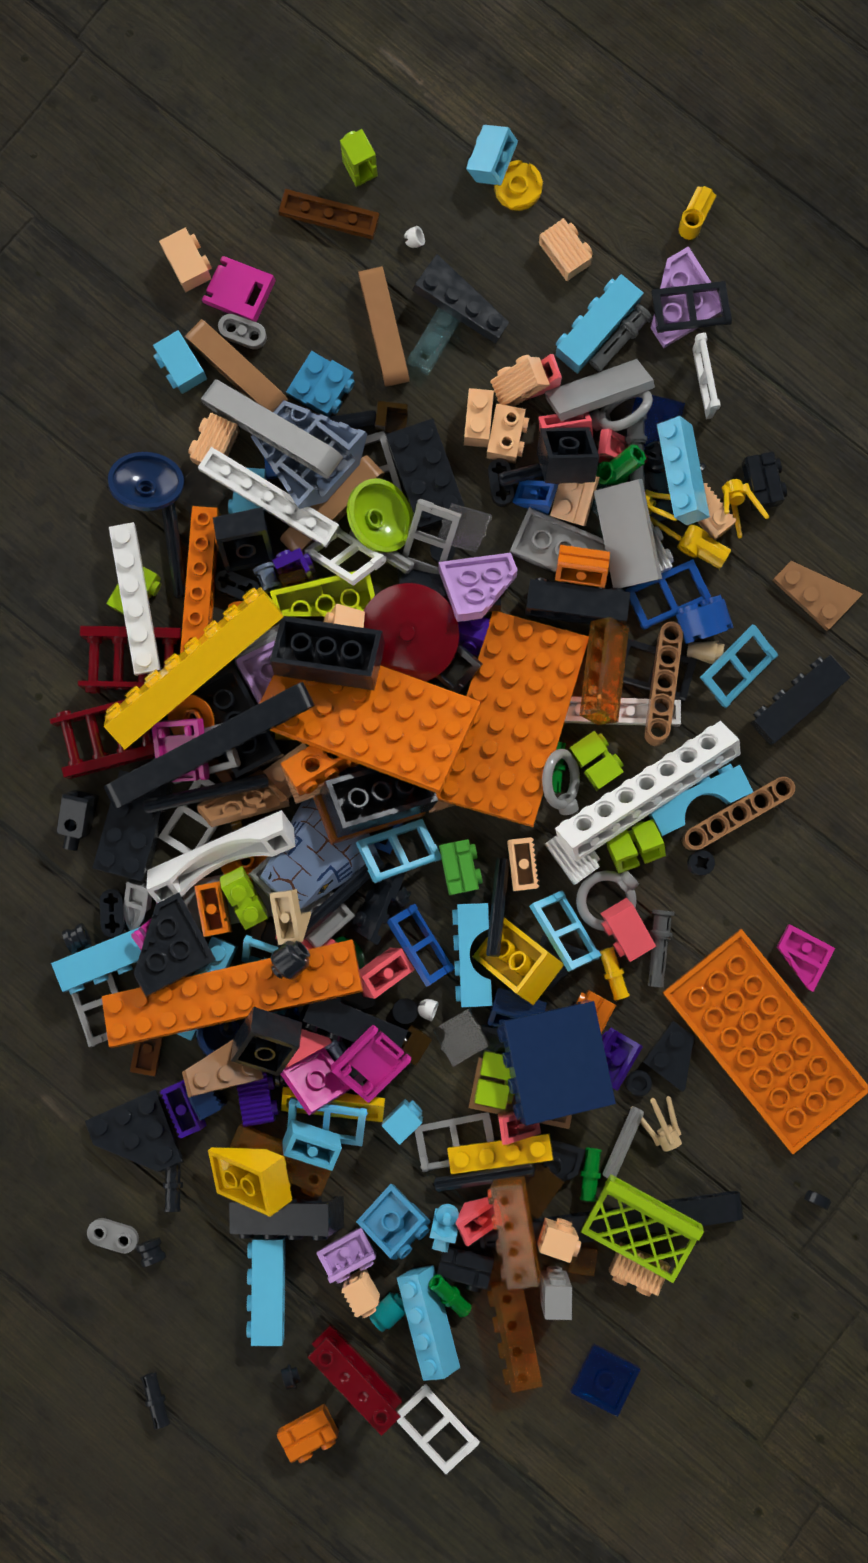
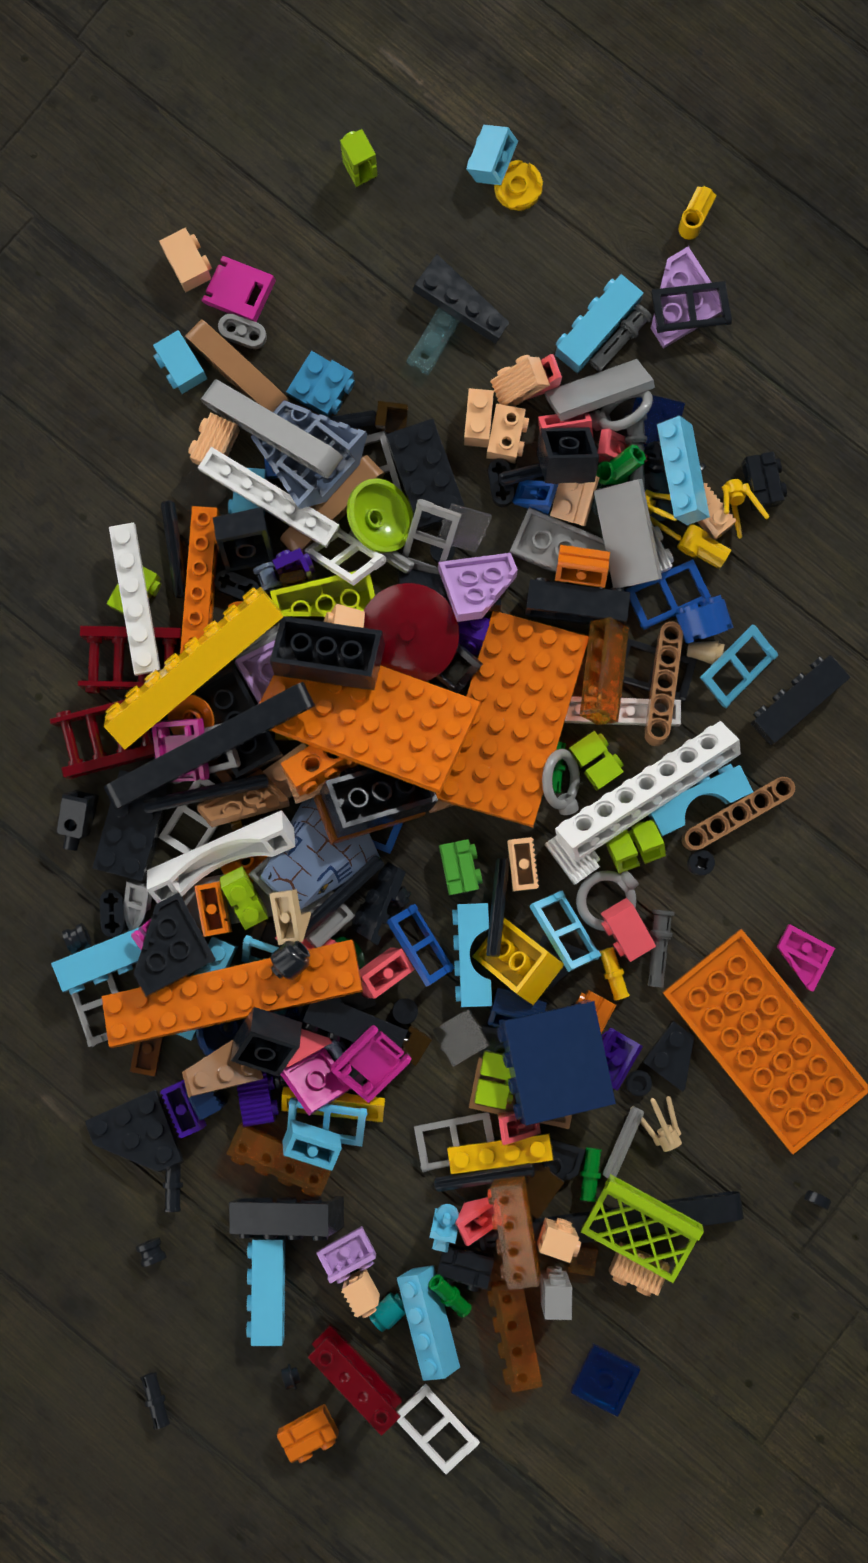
(112, 1234): light grey plate -> none
(145, 481): dark blue dish -> none
(251, 1178): yellow slope -> none
(329, 214): reddish brown plate -> none
(383, 326): medium nougat beam -> none
(394, 1223): dark azure plate -> none
(403, 1120): medium azure brick -> none
(415, 237): white hinge -> none
(428, 1009): white hinge -> none
(434, 854): medium azure window -> none
(566, 249): light nougat brick -> none
(705, 376): white window -> none
(816, 594): medium nougat wing -> none

